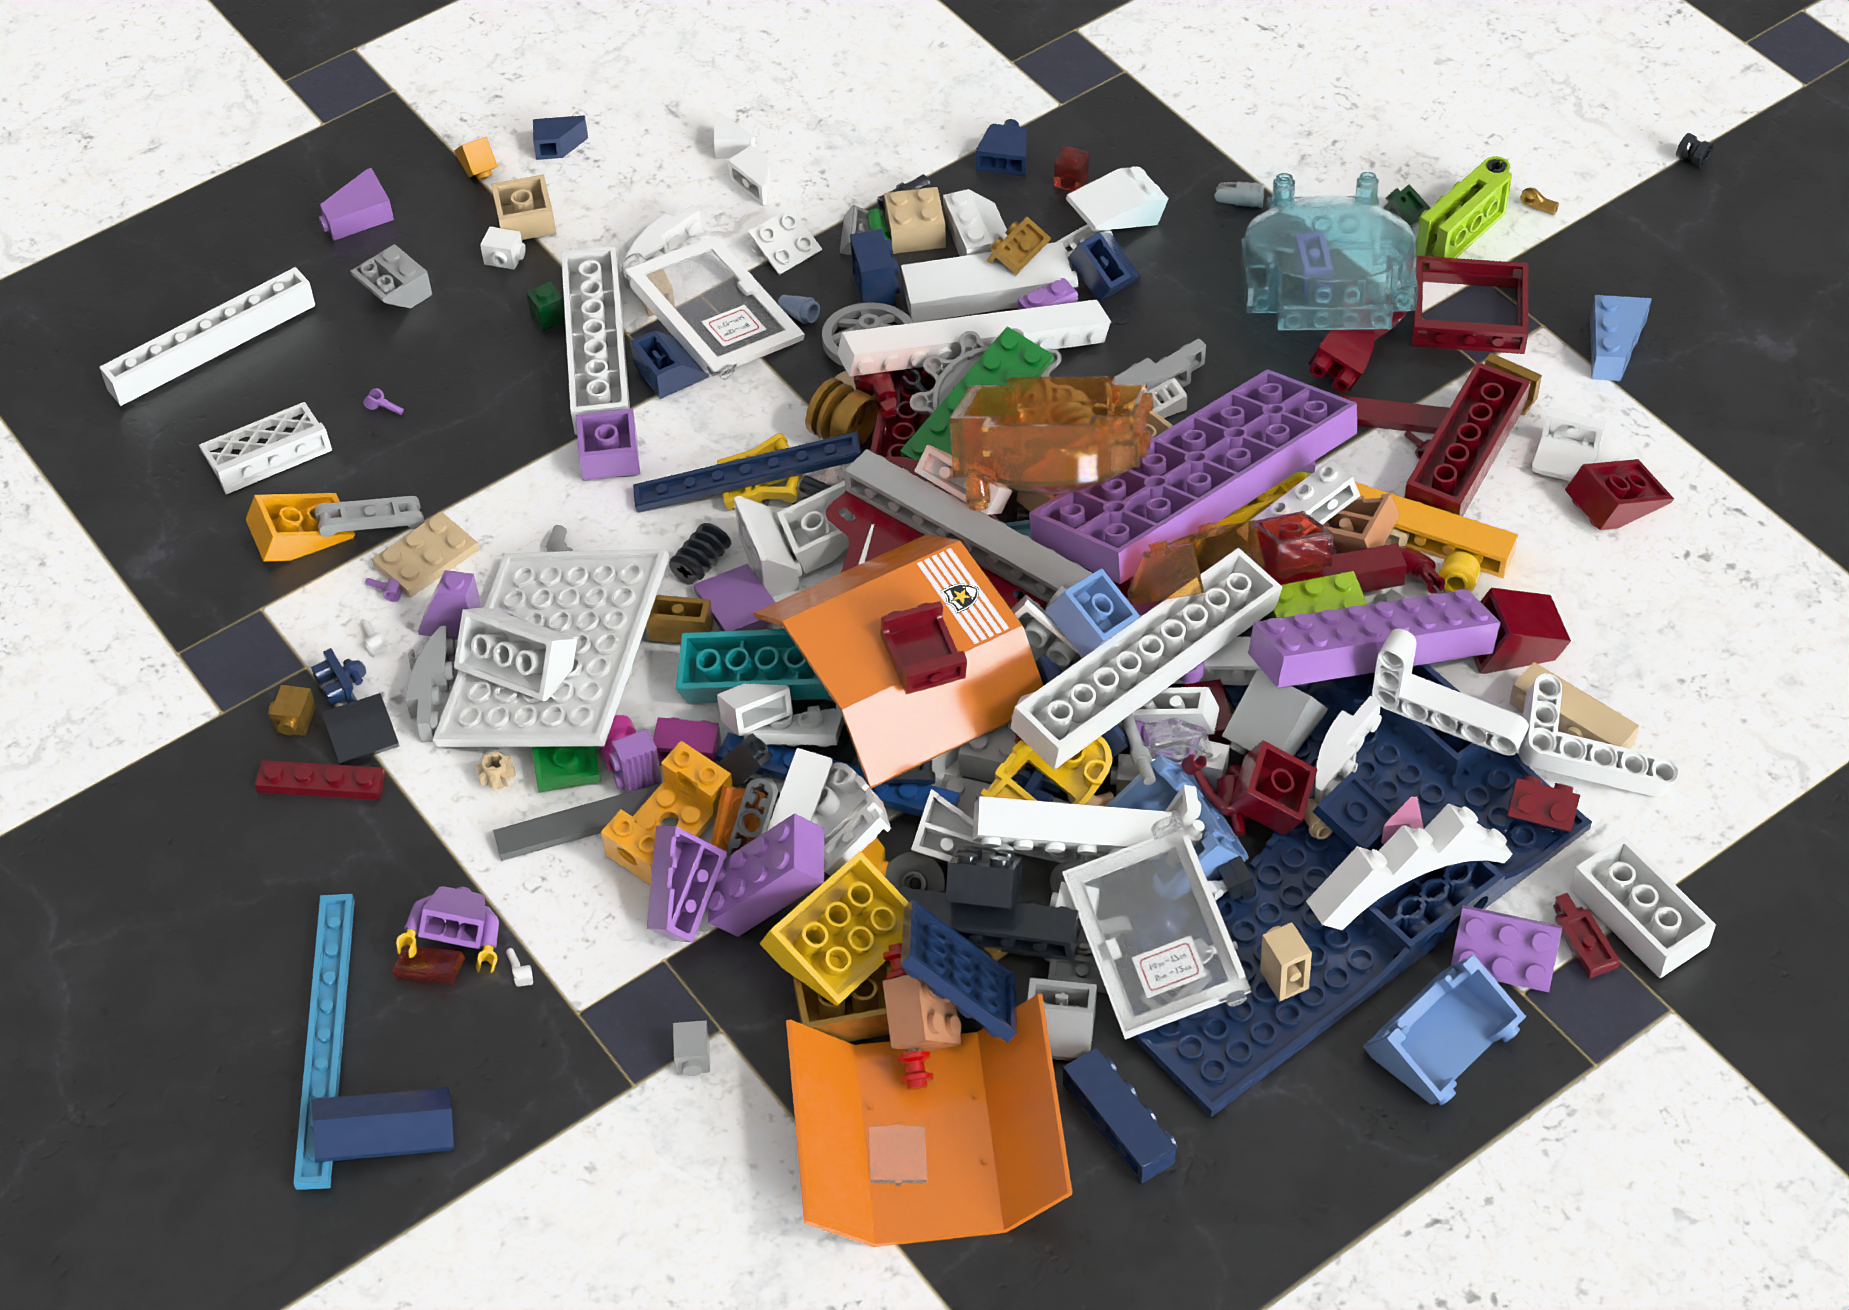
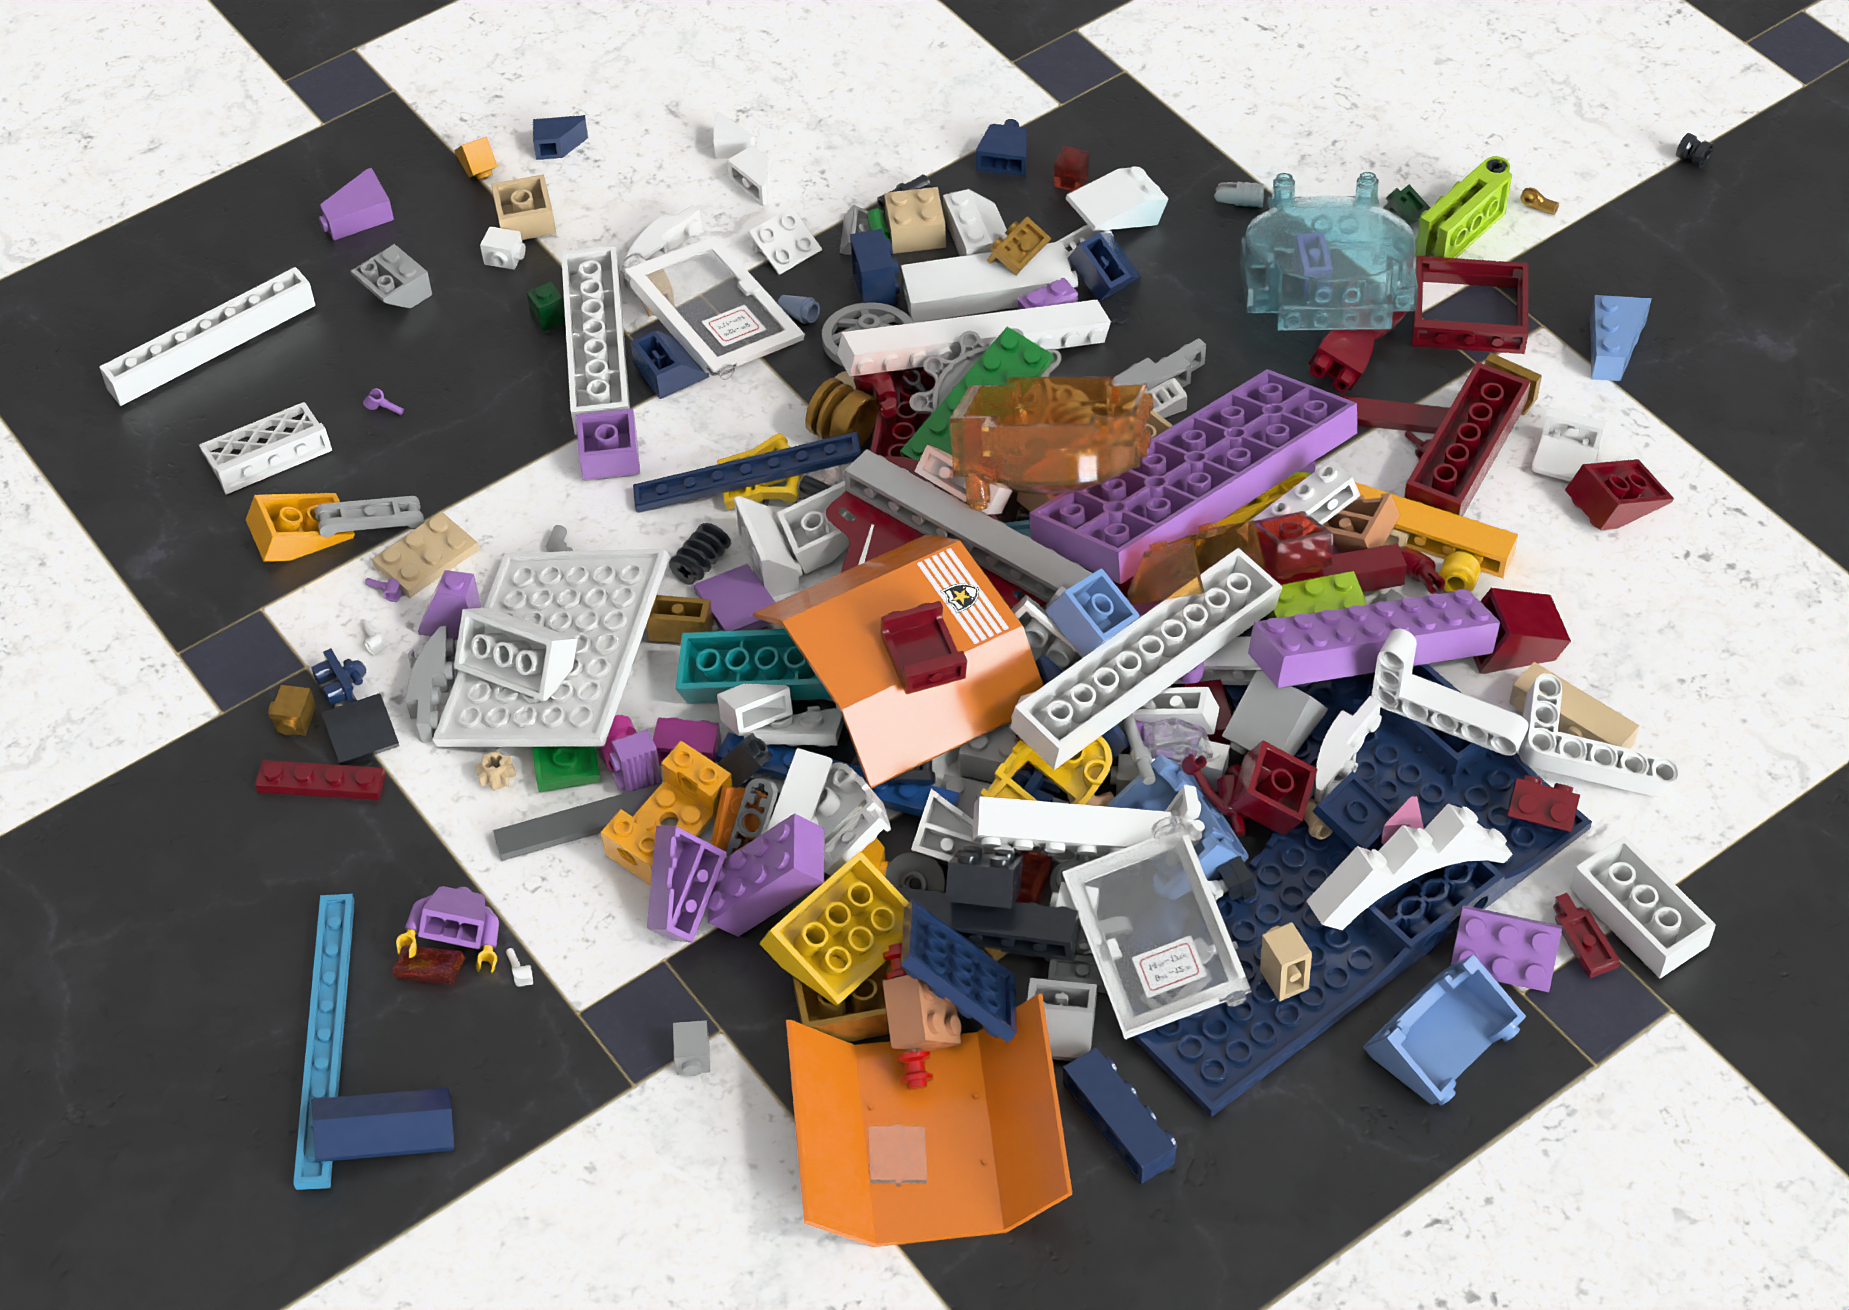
(1033, 879): none -> clear red slope

